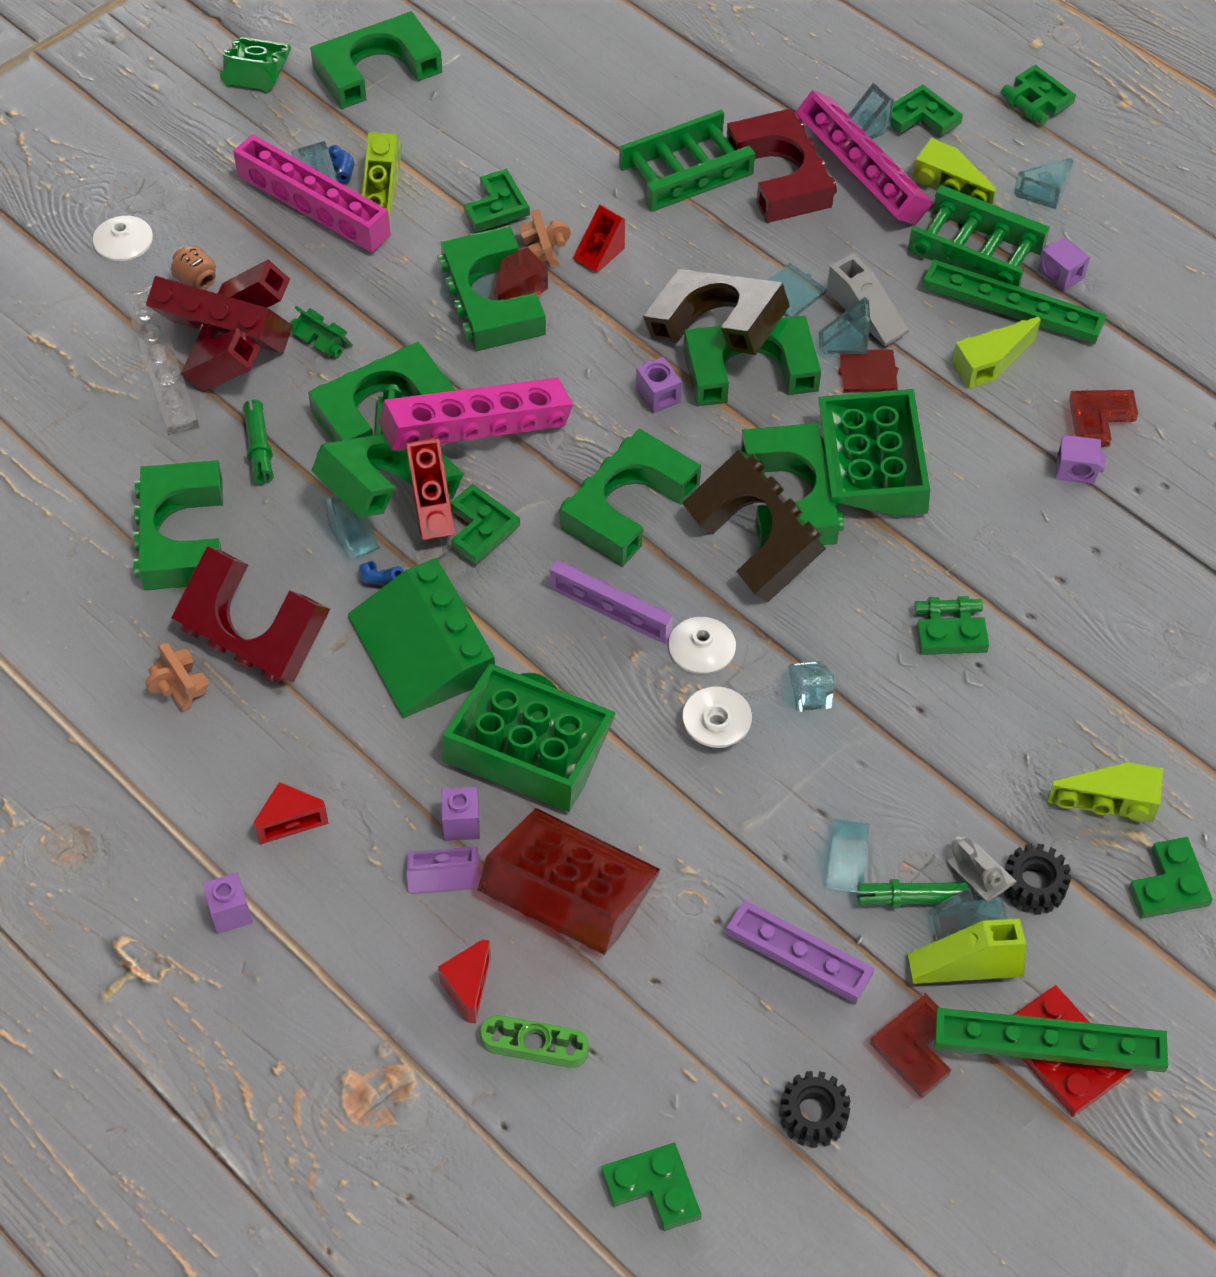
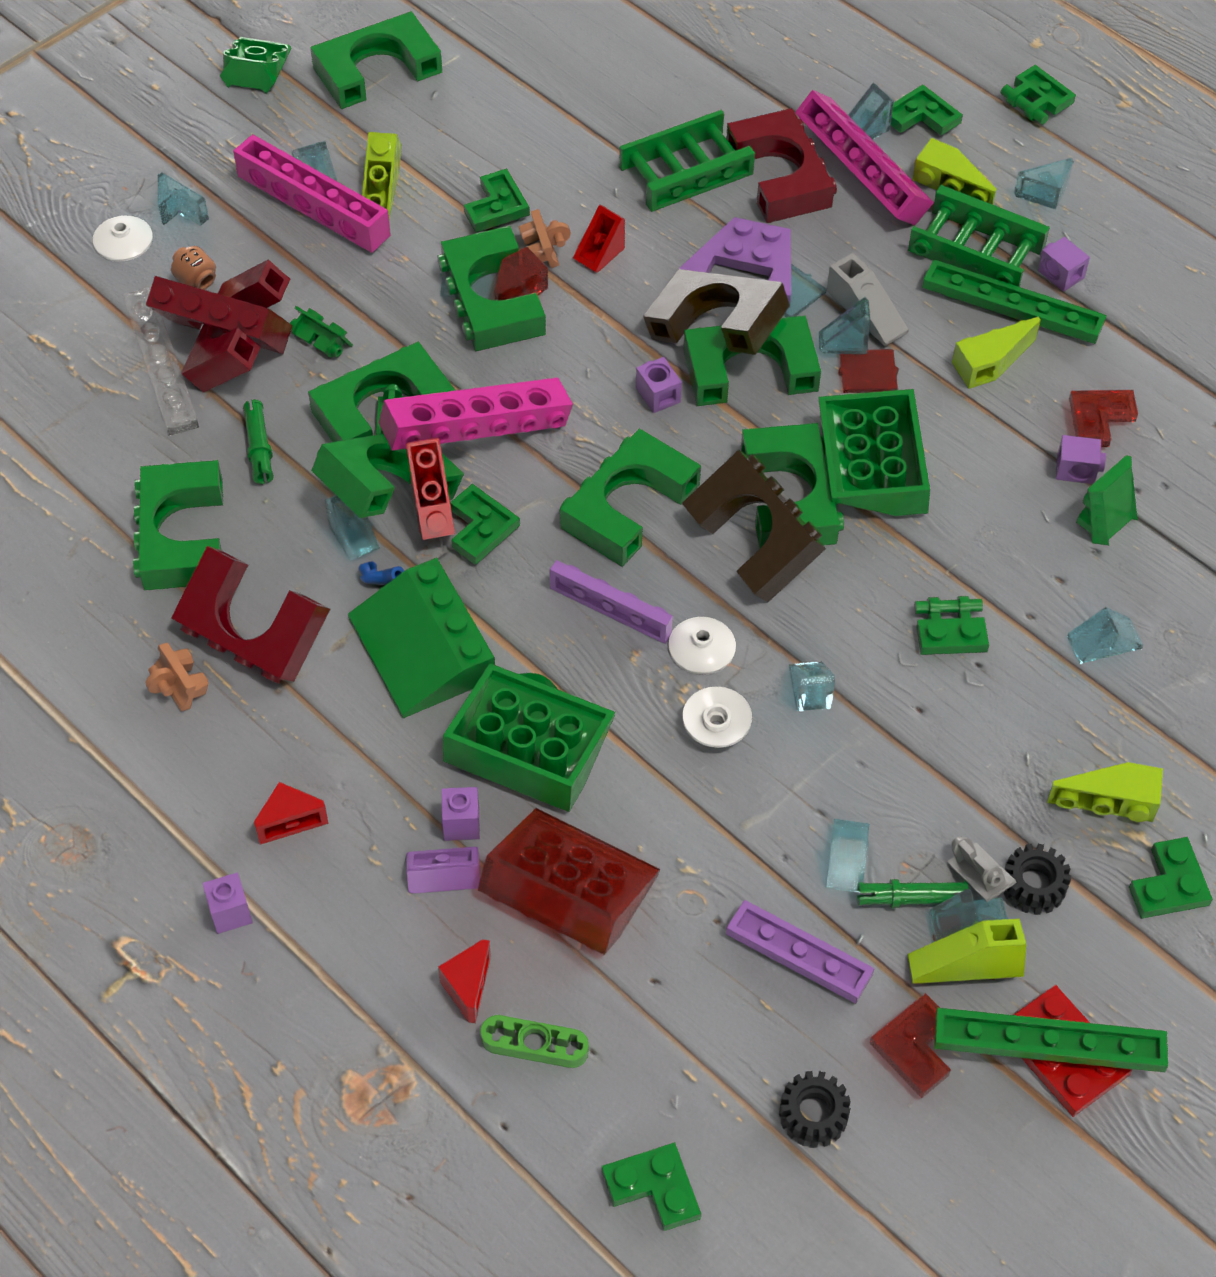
(177, 198): none -> clear light blue slope
(343, 162): blue arm -> none
(750, 248): none -> medium lavender wing
(1104, 636): none -> clear light blue slope
(1109, 503): none -> green slope

